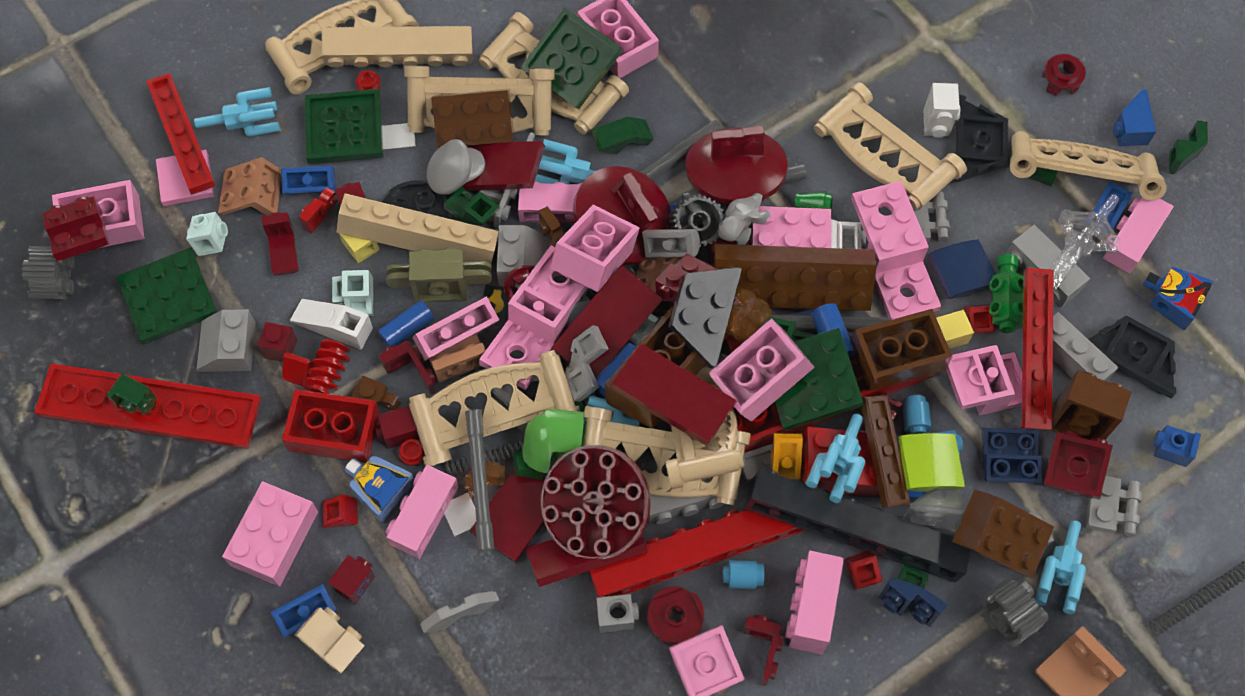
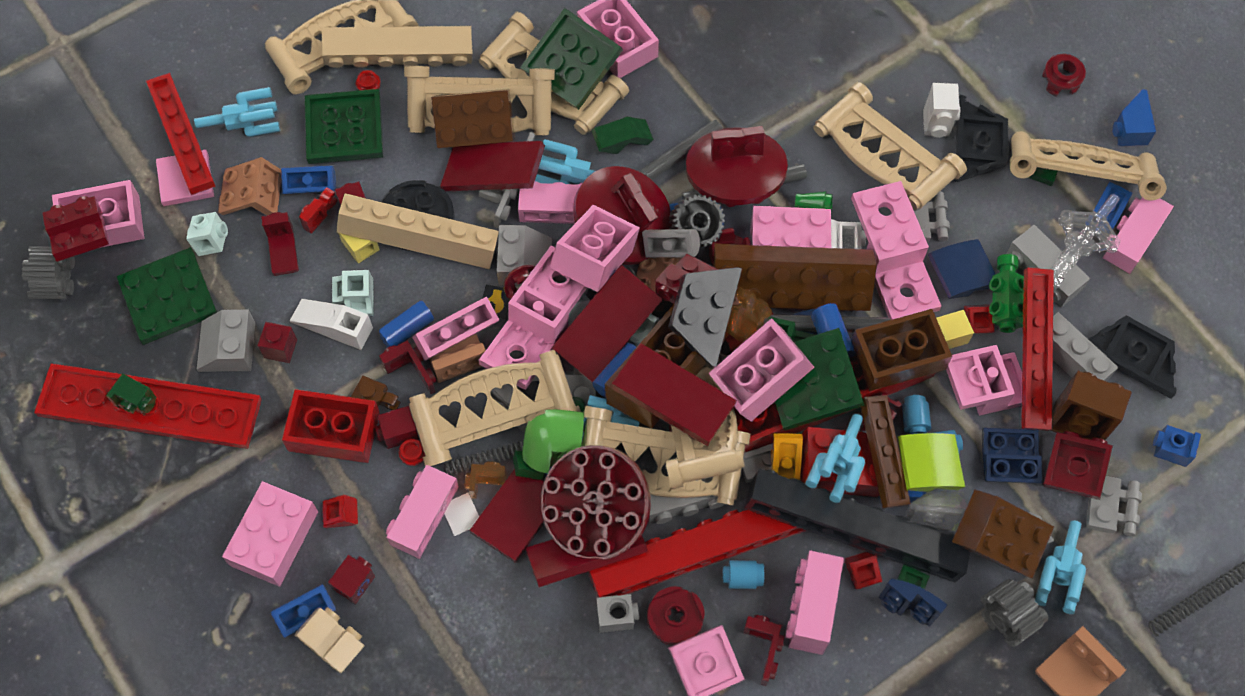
(295, 368): red slope -> none
(326, 366): red piece -> none
(379, 485): torso -> none
(397, 136): white sticker -> none
(438, 275): olive brick -> none
(446, 616): light grey tile -> none
(453, 167): light grey piece -> none
(471, 209): dark green slope -> none
(483, 526): dark grey piece -> none
(549, 225): reddish brown plate -> none
(584, 350): light grey tile -> none
(739, 217): light grey animal -> none
(1178, 295): torso -> none
(1186, 151): dark green slope -> none

